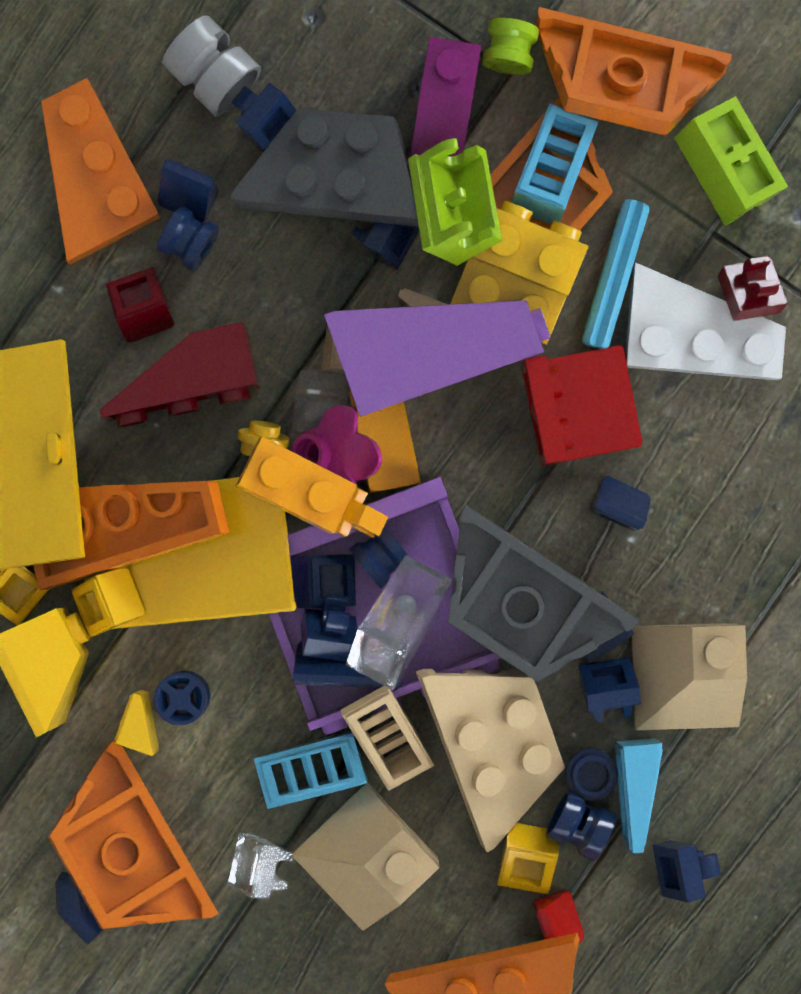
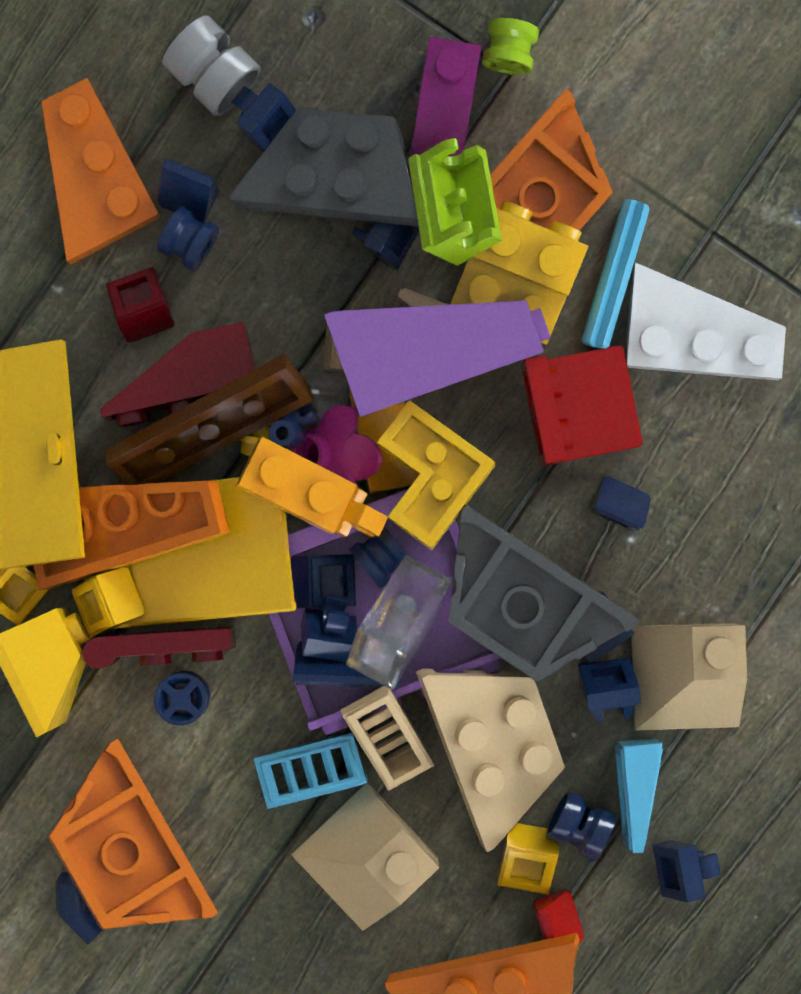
(138, 726): yellow slope -> none
(157, 647): none -> dark red plate
(210, 423): none -> reddish brown plate
(256, 865): clear tile -> none
(290, 430): none -> dark blue arm
(447, 471): none -> yellow plate
(542, 194): medium azure slope -> none
(591, 774): dark blue plate -> none
(625, 72): orange wing -> none
(730, 160): lime hinge -> none
(752, 288): dark red tile -> none

